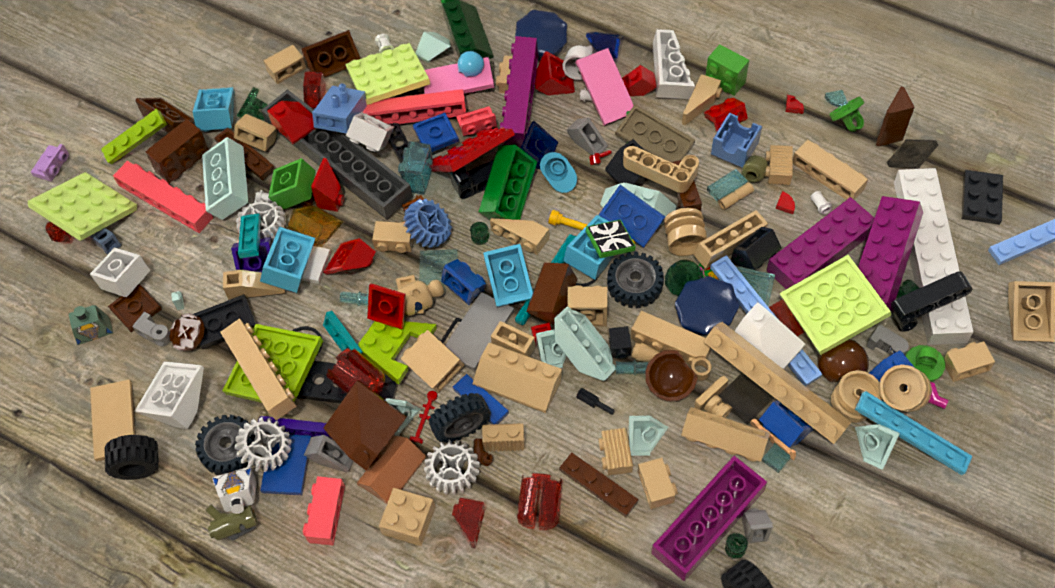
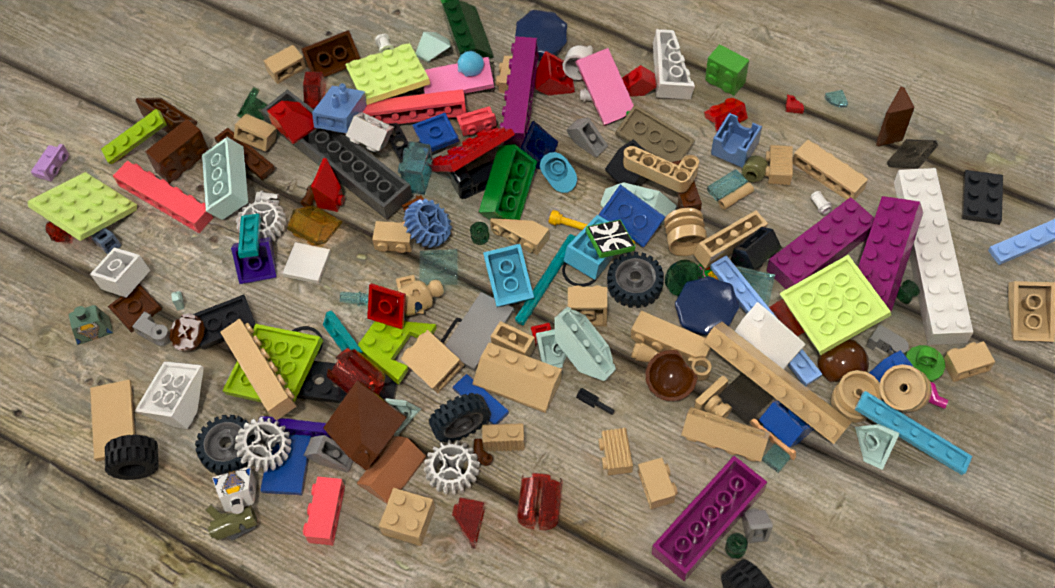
(214, 109): medium azure slope -> none
(247, 283): tan slope -> none
(287, 259): medium azure slope -> none
(292, 184): bright green brick -> none
(350, 256): red slope -> none
(432, 396): red piece -> none
(462, 281): blue slope -> none
(551, 291): reddish brown slope -> none
(595, 159): red hand -> none
(598, 484): reddish brown plate -> none
(604, 40): clear blue slope -> none
(620, 342): black brick -> none
(631, 367): clear light blue axle -> none
(644, 434): light aqua slope -> none
(702, 98): tan slope -> none
(786, 203): red tile -> none
(848, 112): bright green tile -> none
(929, 298): black beam -> none

